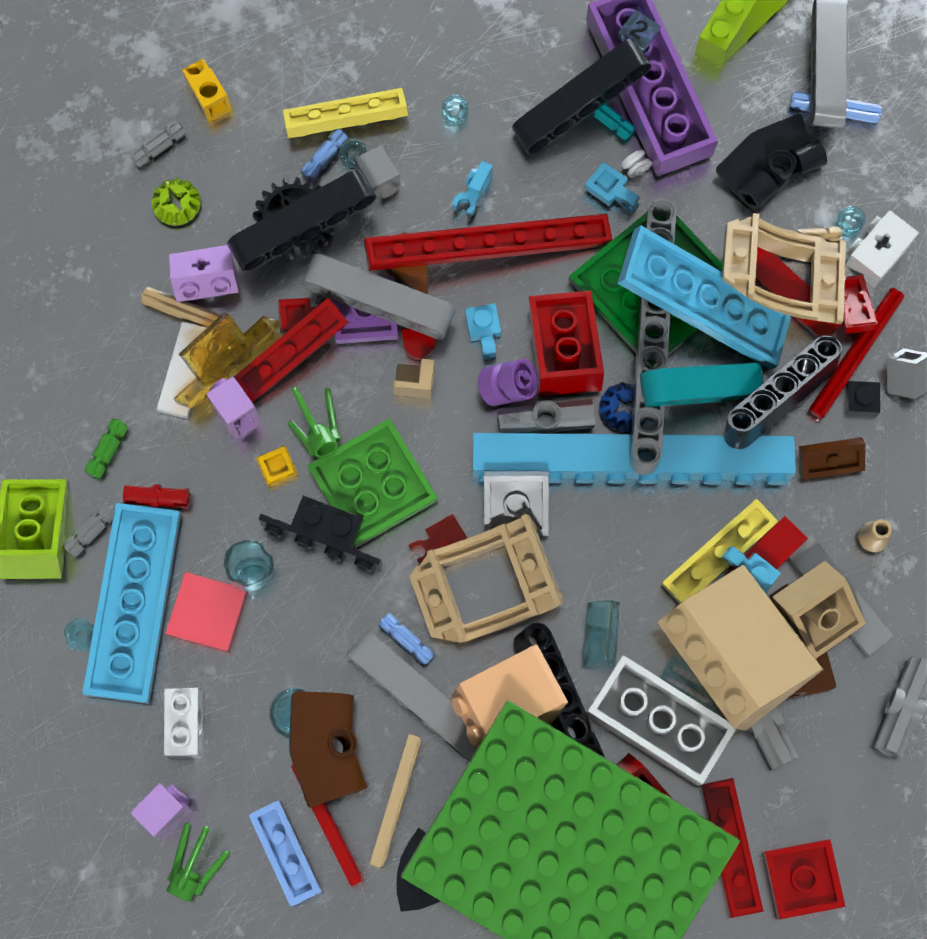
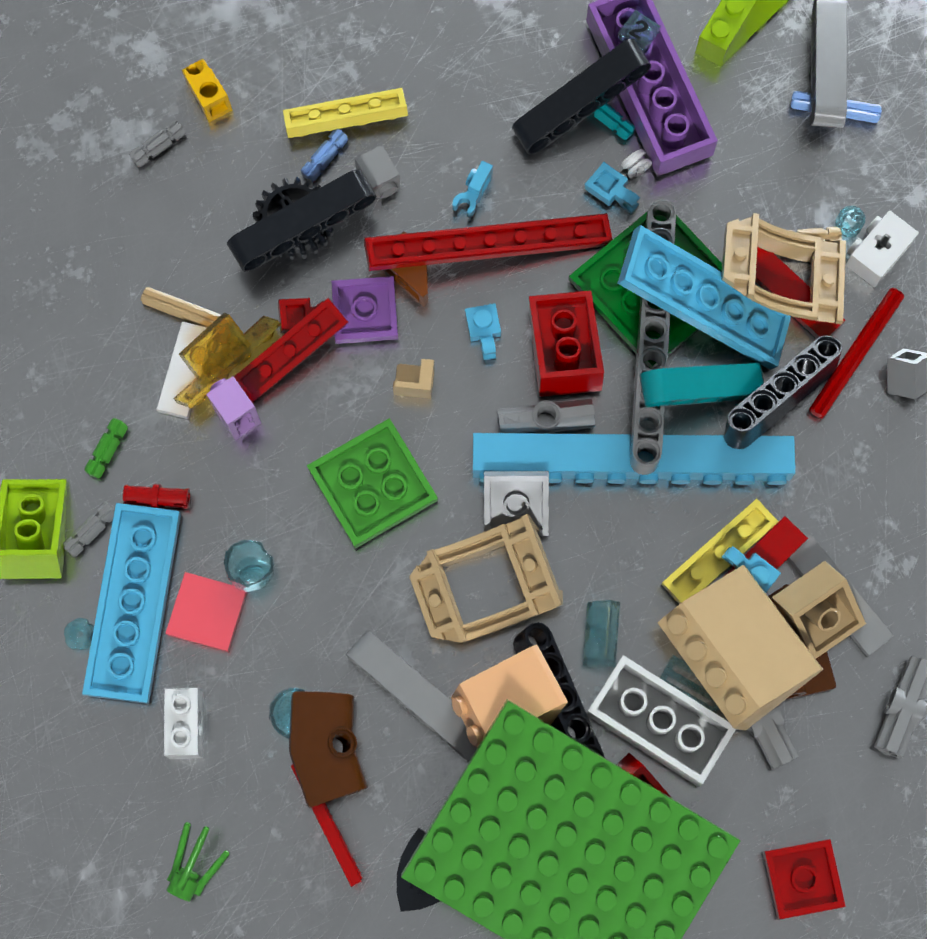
(162, 810): lavender brick -> none
(169, 213): lime gear -> none
(203, 273): lavender brick -> none
(277, 466): yellow tile -> none
(285, 853): light blue plate -> none
(321, 439): bright green plant -> none
(324, 528): black bracket -> none
(351, 144): clear light blue bush -> none
(378, 296): light grey beam -> none
(395, 801): tan tile -> none
(406, 639): light blue axle -> none
(417, 344): red tile -> none
(440, 535): clear red plate -> none
(462, 116): clear light blue bush -> none
(508, 382): medium lavender wheel -> none
(609, 404): blue gear -> none
(738, 876): red tile -> none
(750, 165): black panel -> none
(832, 458): reddish brown plate -> none
(858, 308): red plate -> none
(863, 398): black plate -> none
(871, 539): tan cone -> none

